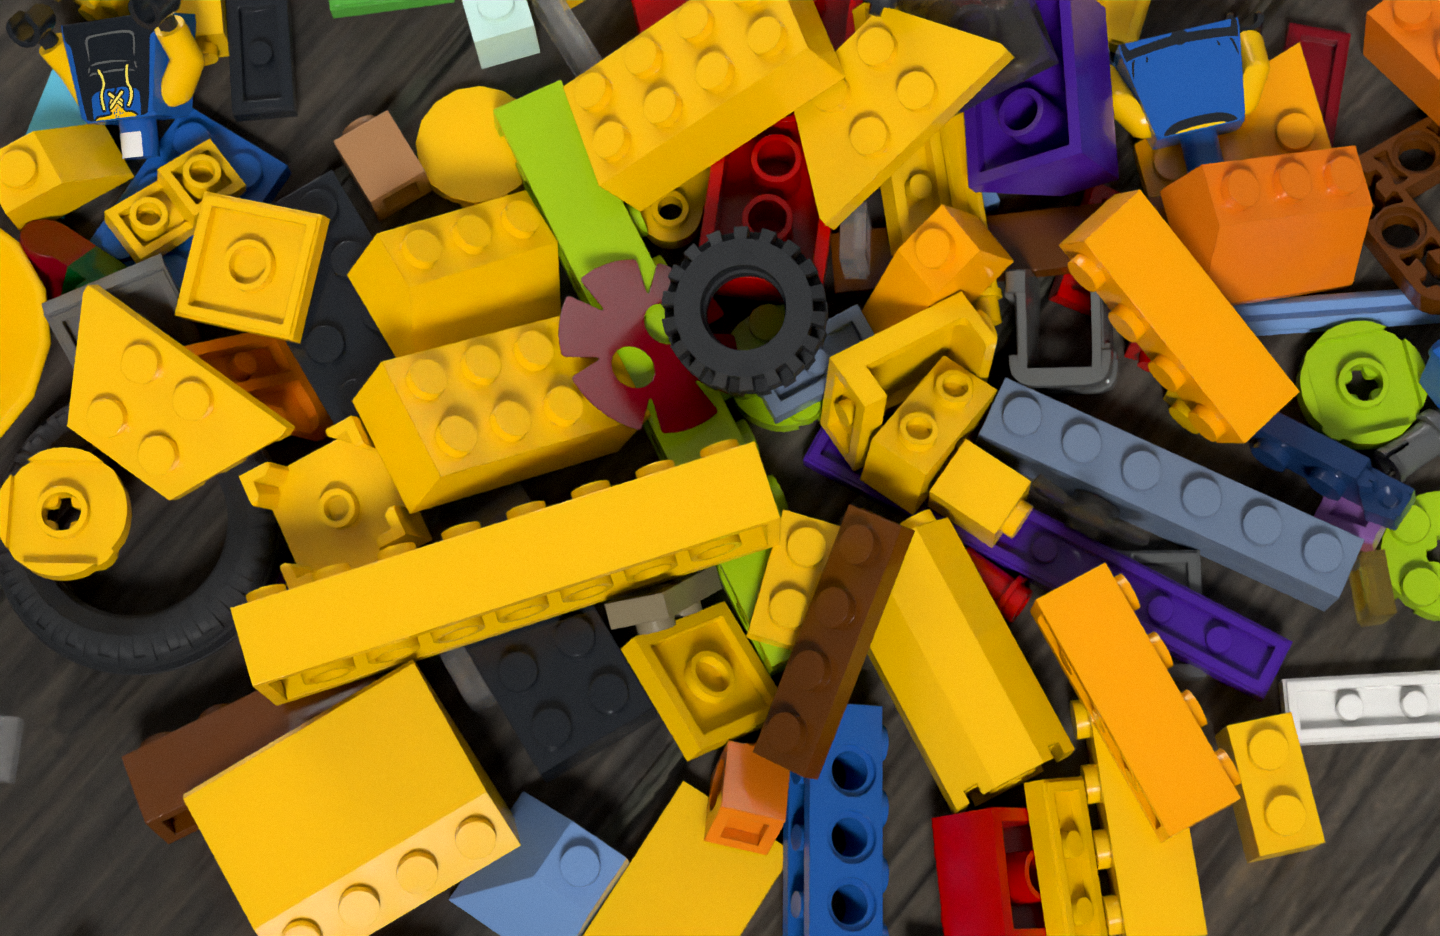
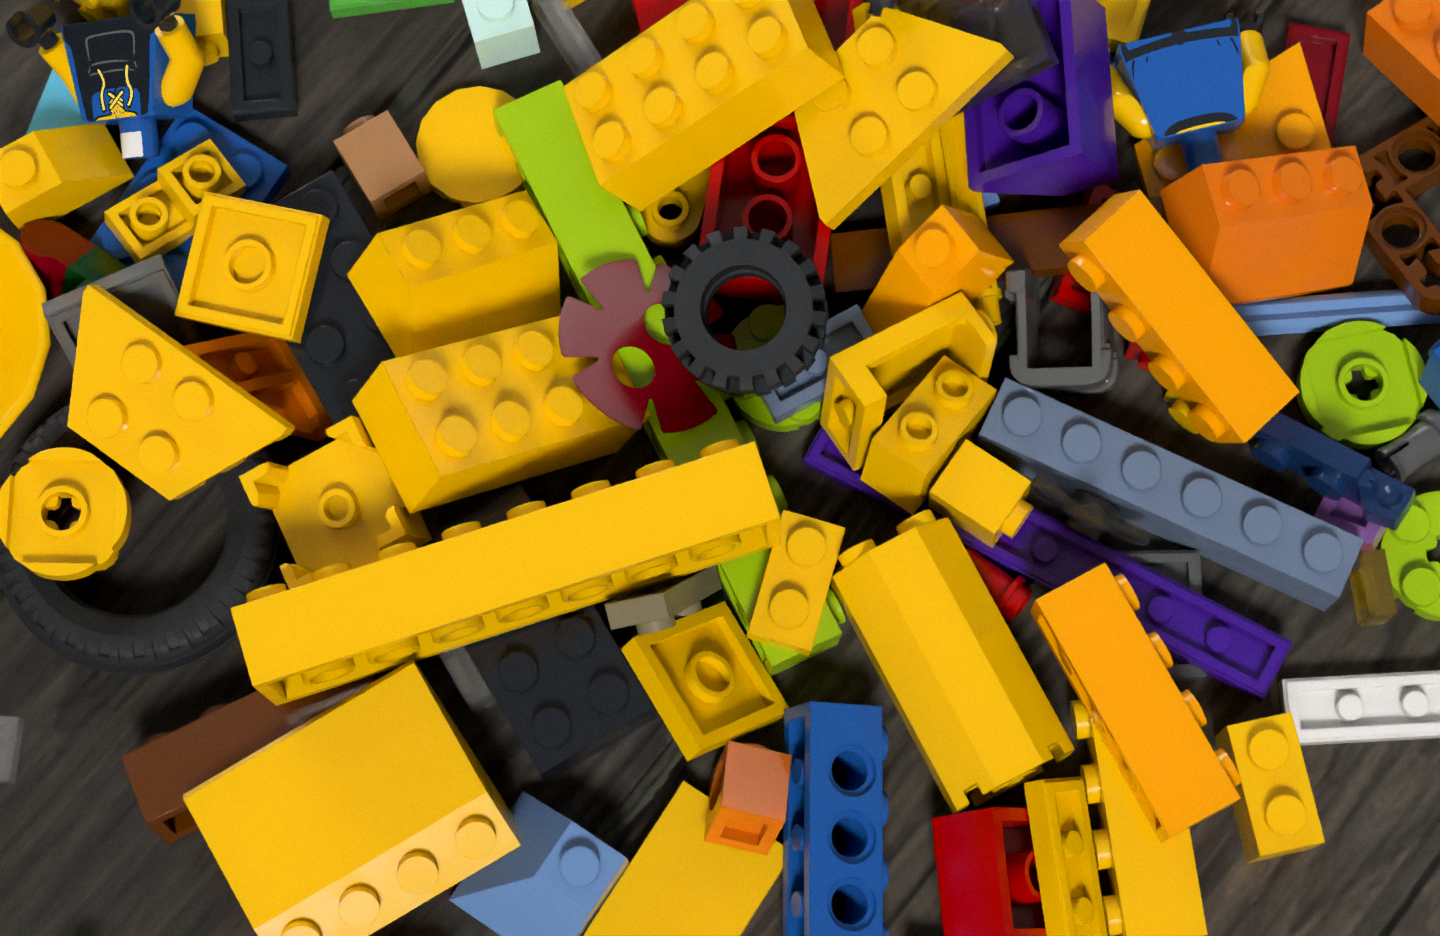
(833, 642): reddish brown plate -> none
(856, 243): clear tile -> none

